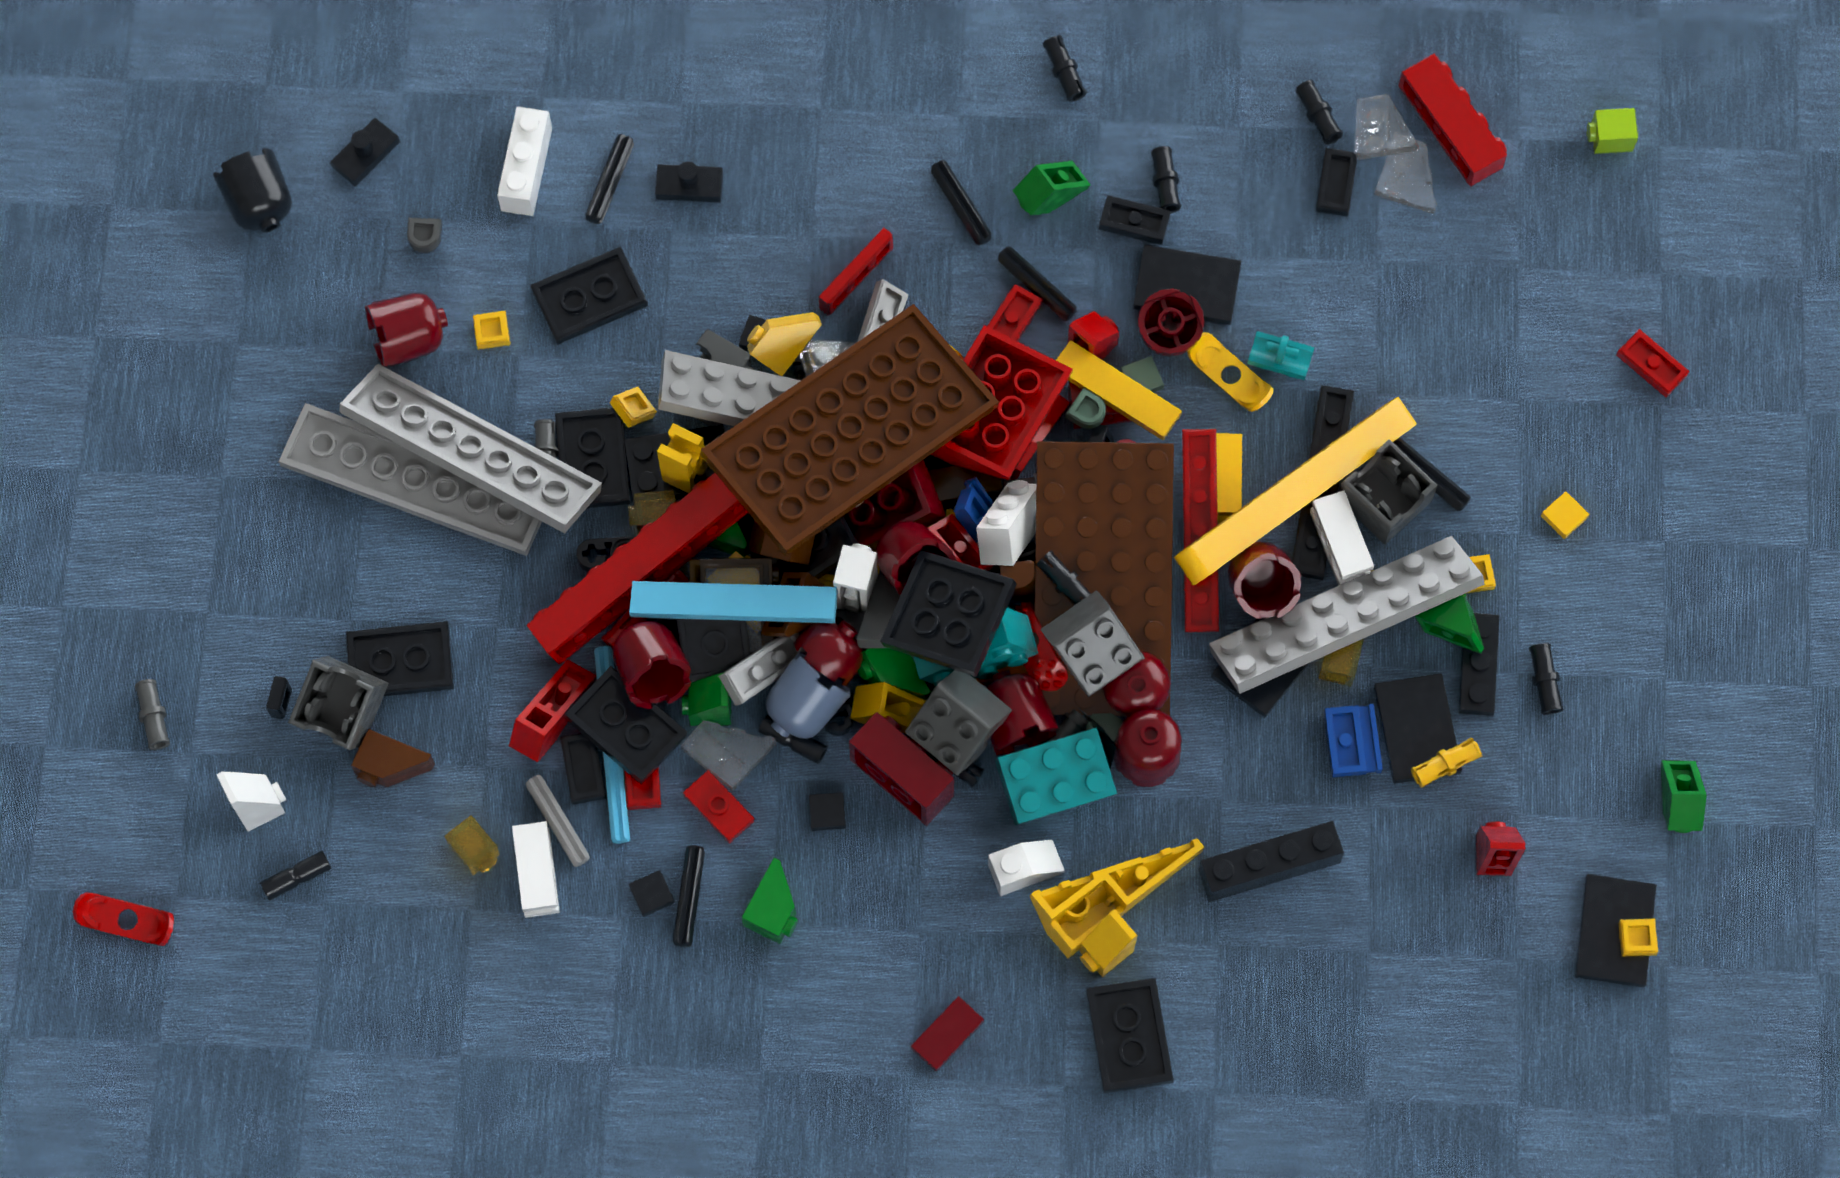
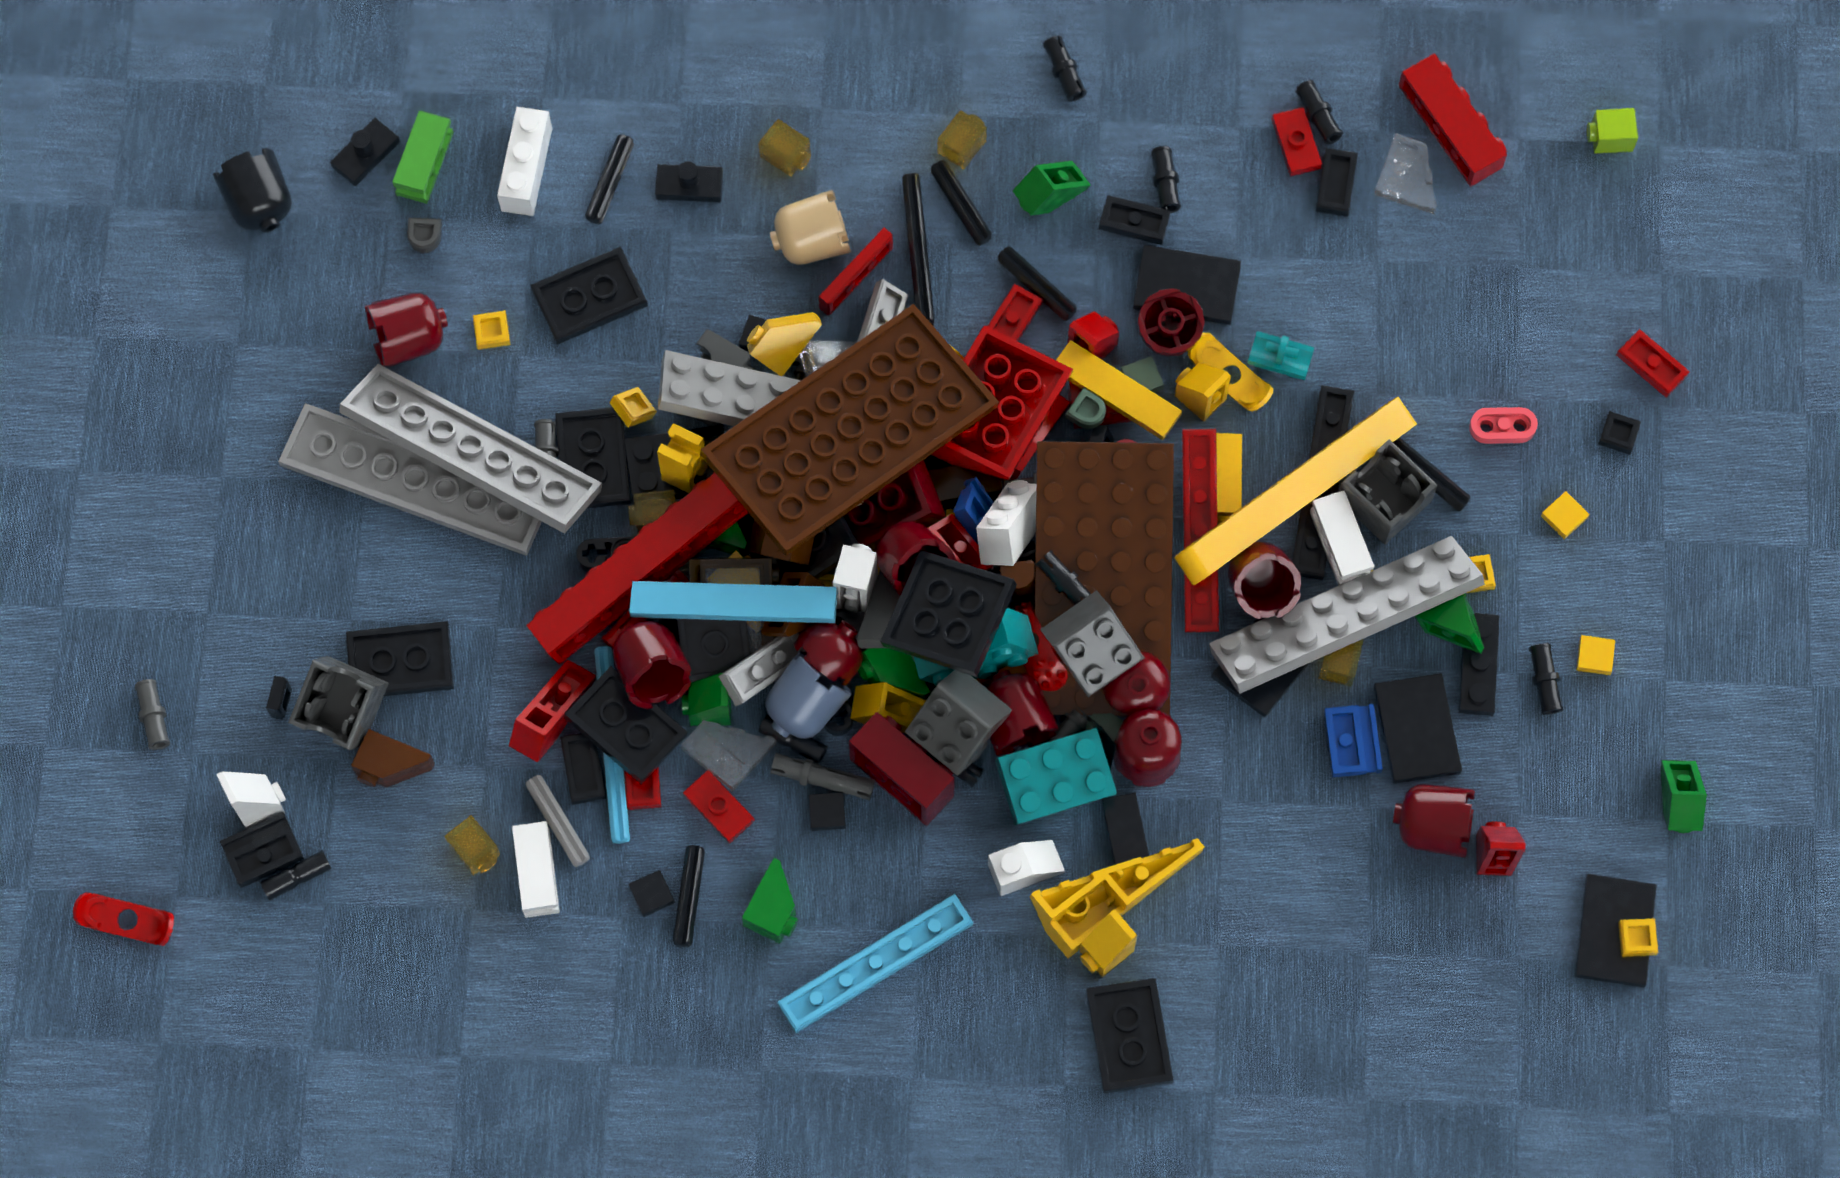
(262, 850): none -> black plate
(423, 157): none -> bright green piece
(785, 148): none -> clear yellow brick
(810, 230): none -> tan cylinder
(822, 776): none -> dark grey pin
(875, 963): none -> medium azure tile
(918, 245): none -> black axle
(947, 1033): dark red tile -> none
(962, 139): none -> clear yellow brick
(1125, 827): none -> black tile
(1202, 389): none -> yellow slope
(1270, 861): black brick -> none
(1296, 141): none -> red plate
(1381, 129): clear wing -> none
(1436, 818): none -> dark red cylinder
(1446, 762): yellow pin -> none
(1501, 423): none -> coral plate
(1595, 655): none -> yellow tile
(1619, 432): none -> black tile

